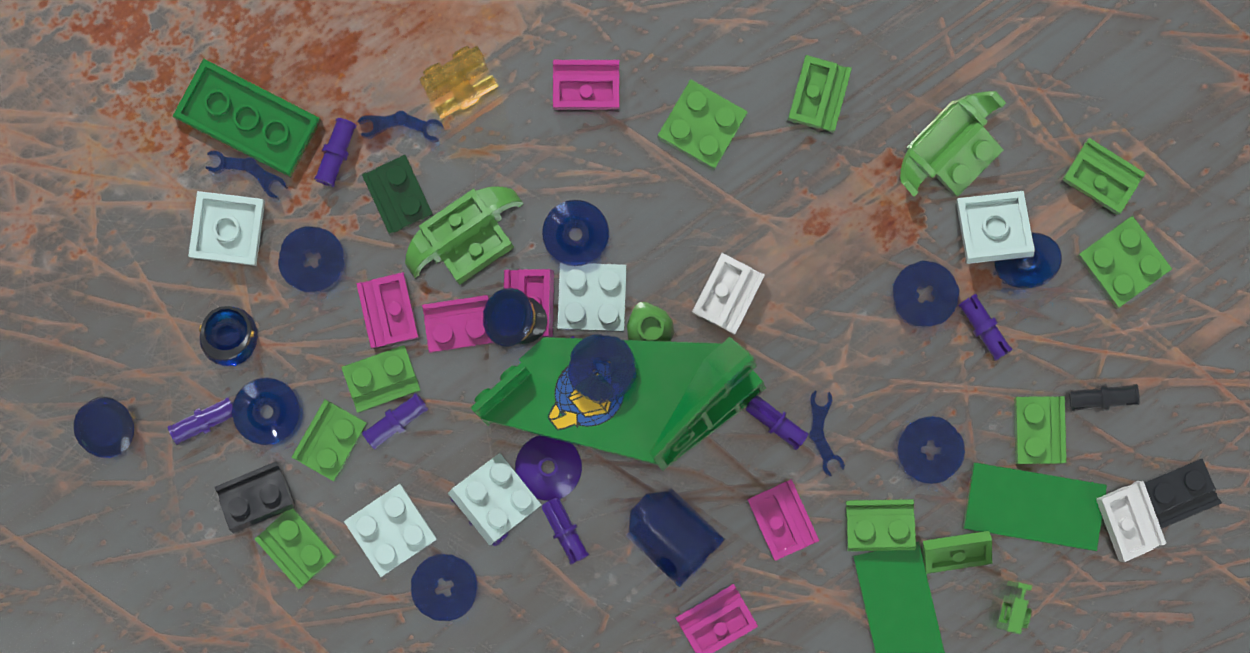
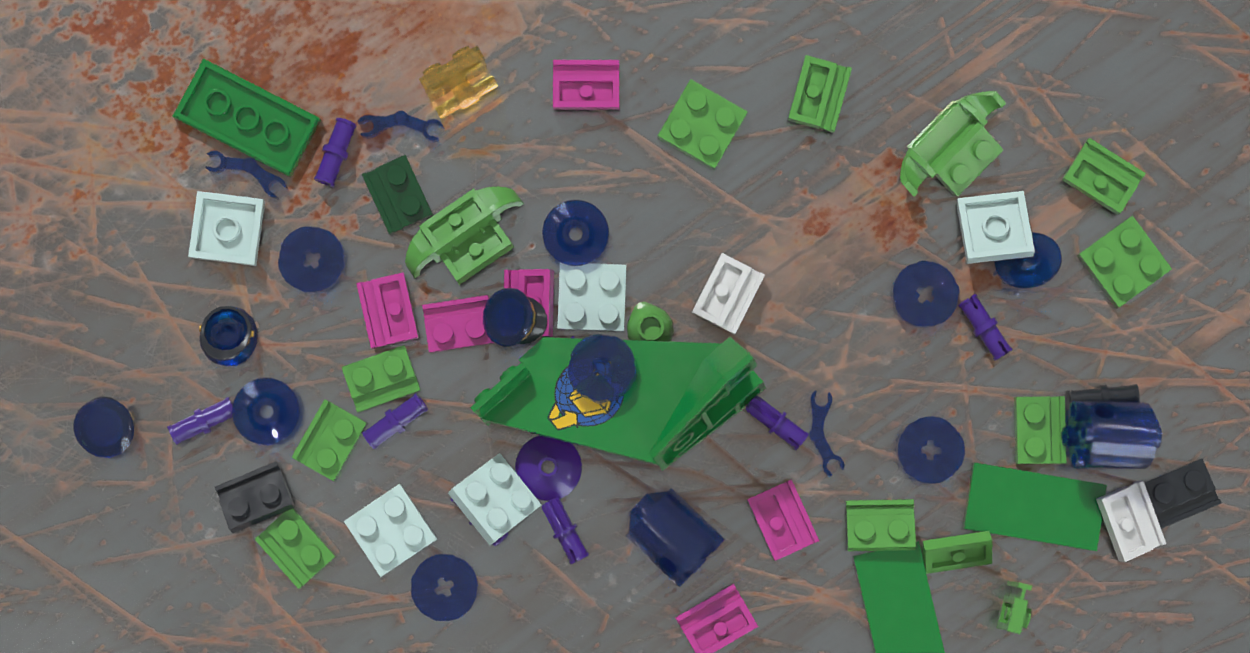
(1111, 434): none -> clear blue cylinder

